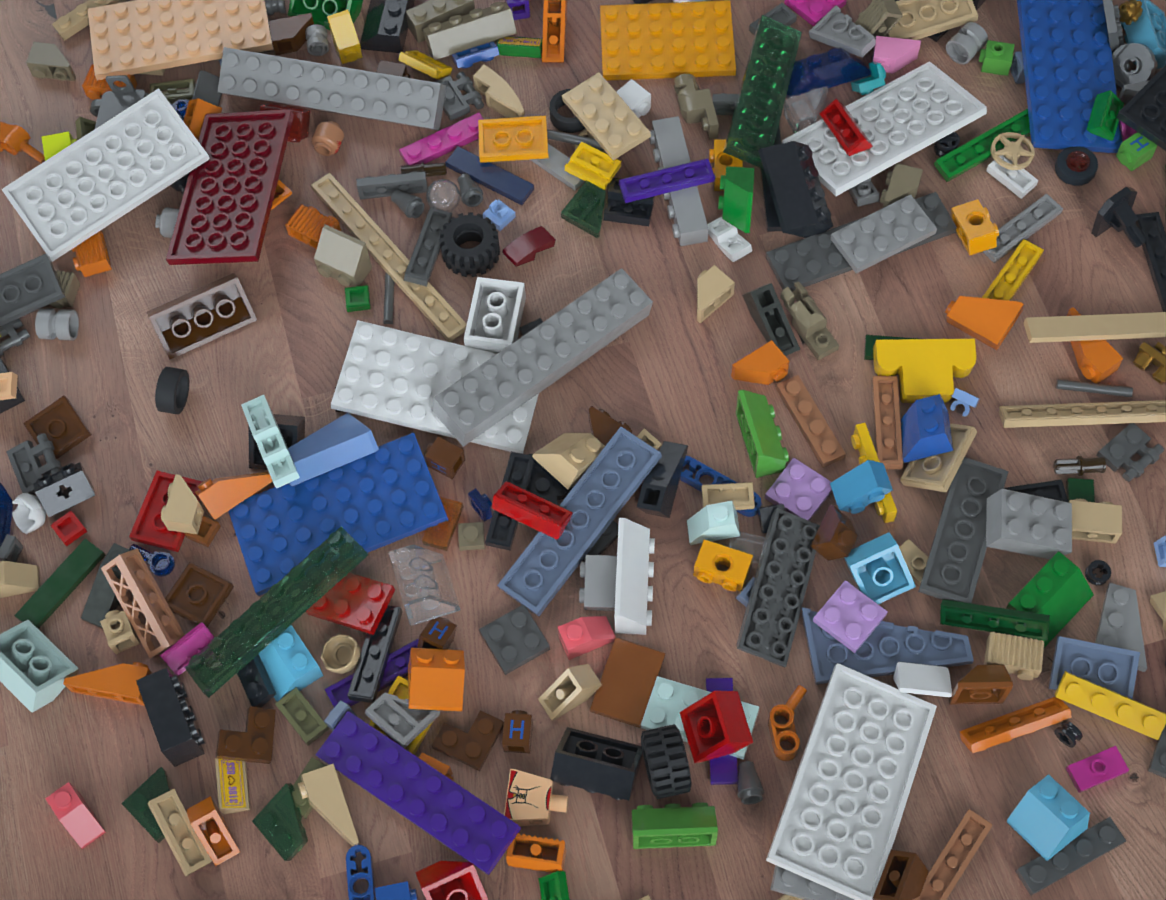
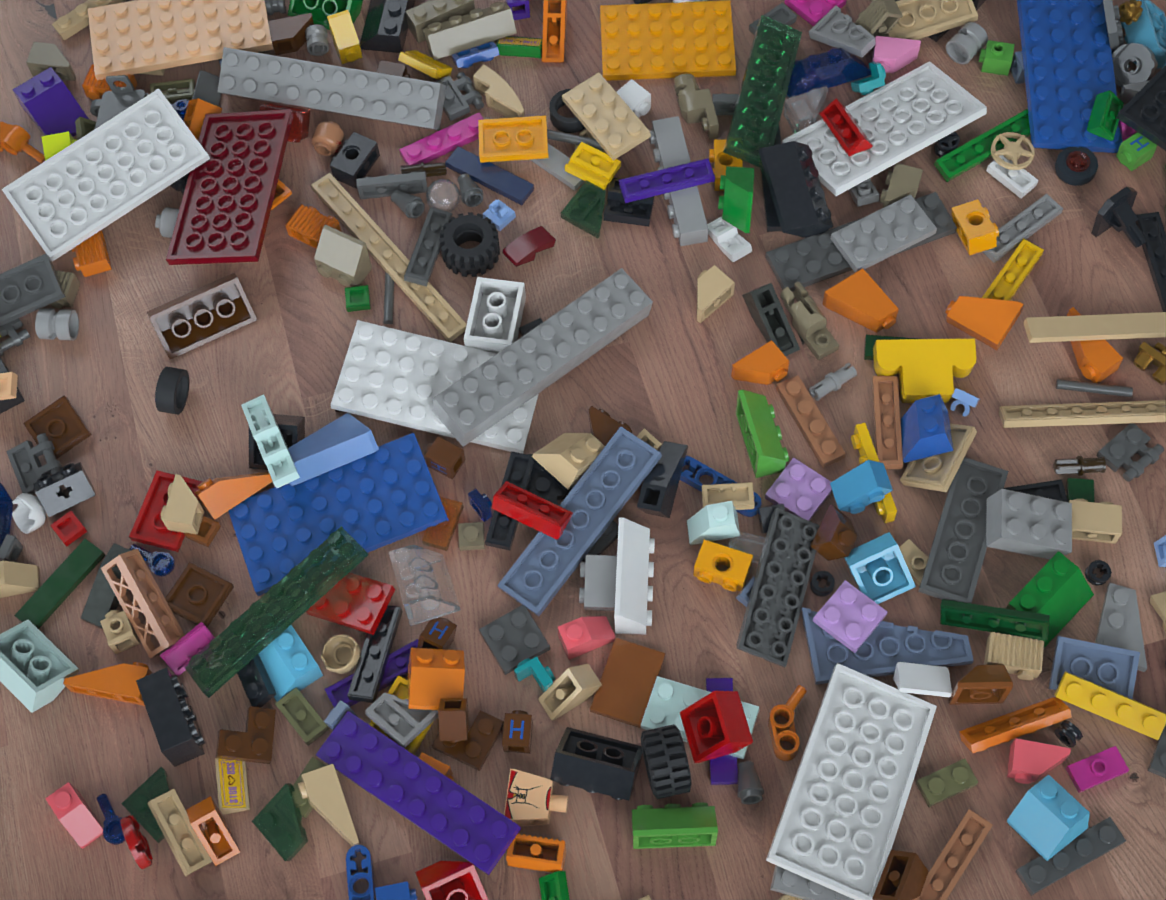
(49, 103): none -> dark purple slope
(112, 826): none -> clear blue plate
(136, 841): none -> red tile
(354, 159): none -> black brick
(453, 719): none -> reddish brown brick
(542, 675): none -> teal bracket
(822, 591): none -> black bush
(832, 381): none -> light grey pin
(862, 302): none -> orange slope
(947, 782): none -> olive plate
(1033, 760): none -> coral slope

